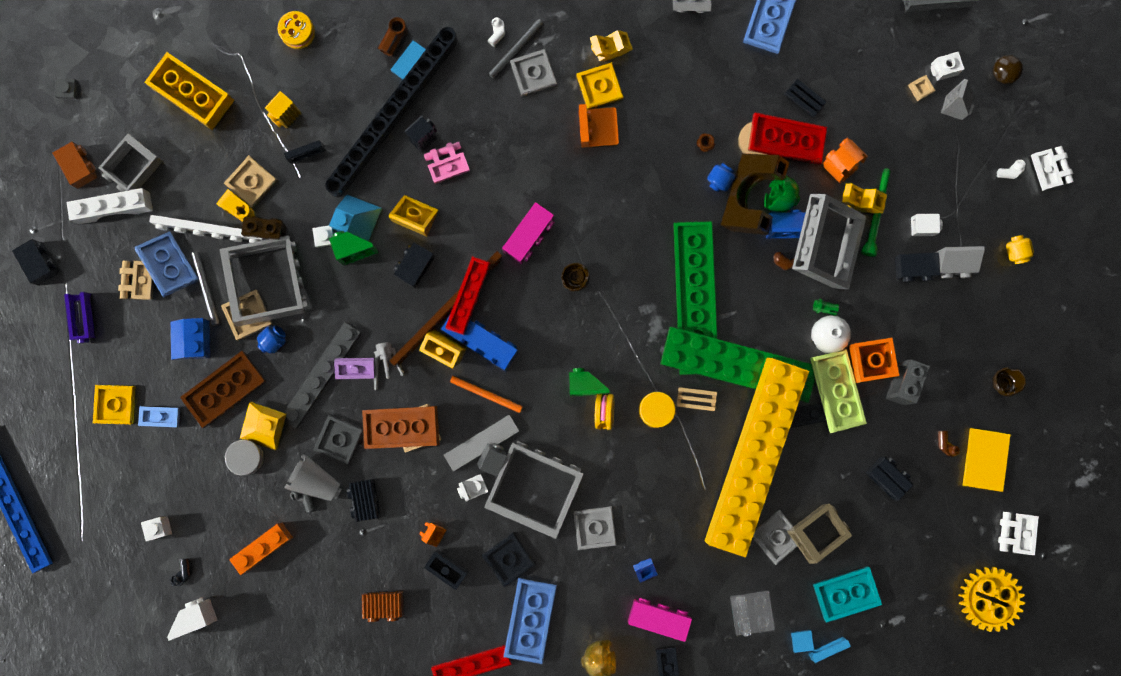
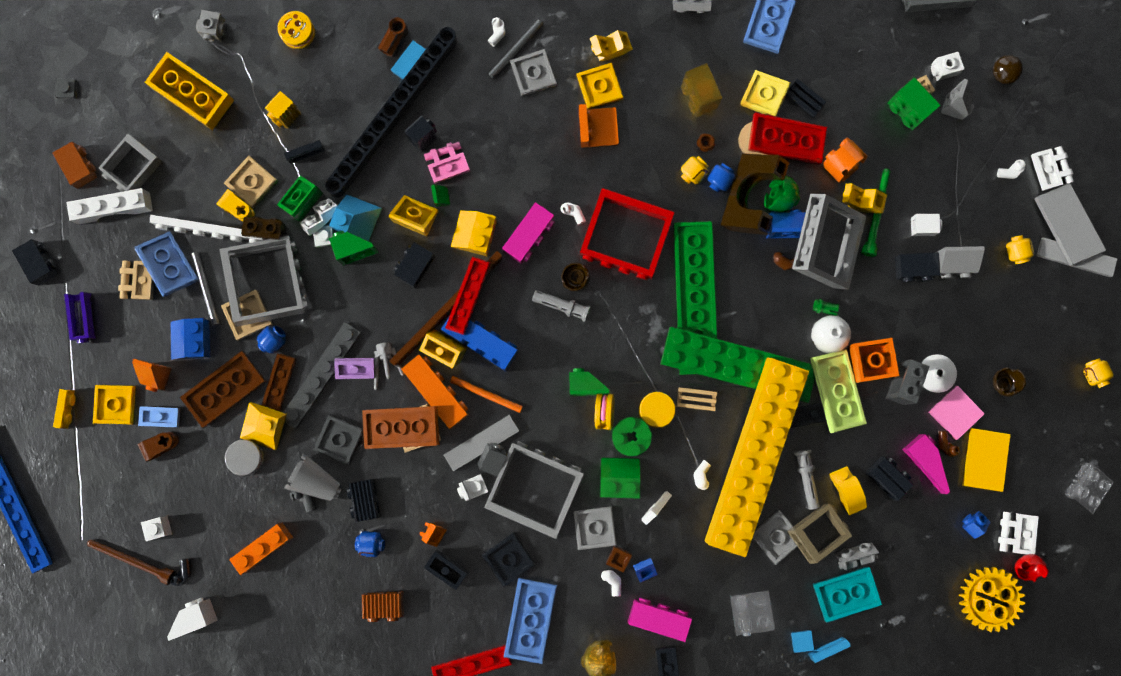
(63, 414): none -> yellow plate
(151, 374): none -> orange slope
(156, 446): none -> reddish brown piece
(163, 575): none -> reddish brown piece
(211, 26): none -> light grey brick
(279, 382): none -> reddish brown tile
(300, 198): none -> green slope
(323, 213): none -> white slope
(369, 544): none -> blue head
(434, 390): none -> orange brick
(440, 195): none -> green slope
(474, 232): none -> yellow slope
(570, 307): none -> light grey pin
(573, 210): none -> white arm
(613, 579): none -> white arm
(619, 558): none -> reddish brown plate
(620, 478): none -> green slope
(636, 205): none -> red window
(642, 436): none -> green brick
(656, 507): none -> white tile
(694, 170): none -> yellow head
(700, 475): none -> white arm
(701, 90): none -> clear yellow brick
(765, 93): none -> light yellow tile
(806, 470): none -> light grey pin
(849, 490): none -> yellow brick
(865, 553): none -> light grey hinge
(913, 104): none -> green brick
(928, 460): none -> dark pink slope
(949, 373): none -> white dish
(956, 412): none -> bright pink tile
(976, 524): none -> blue plate
(1031, 567): none -> red hair
(1070, 224): none -> light grey tile
(1090, 487): none -> clear hinge
(1097, 264): none -> light grey tile
(1098, 373): none -> yellow head

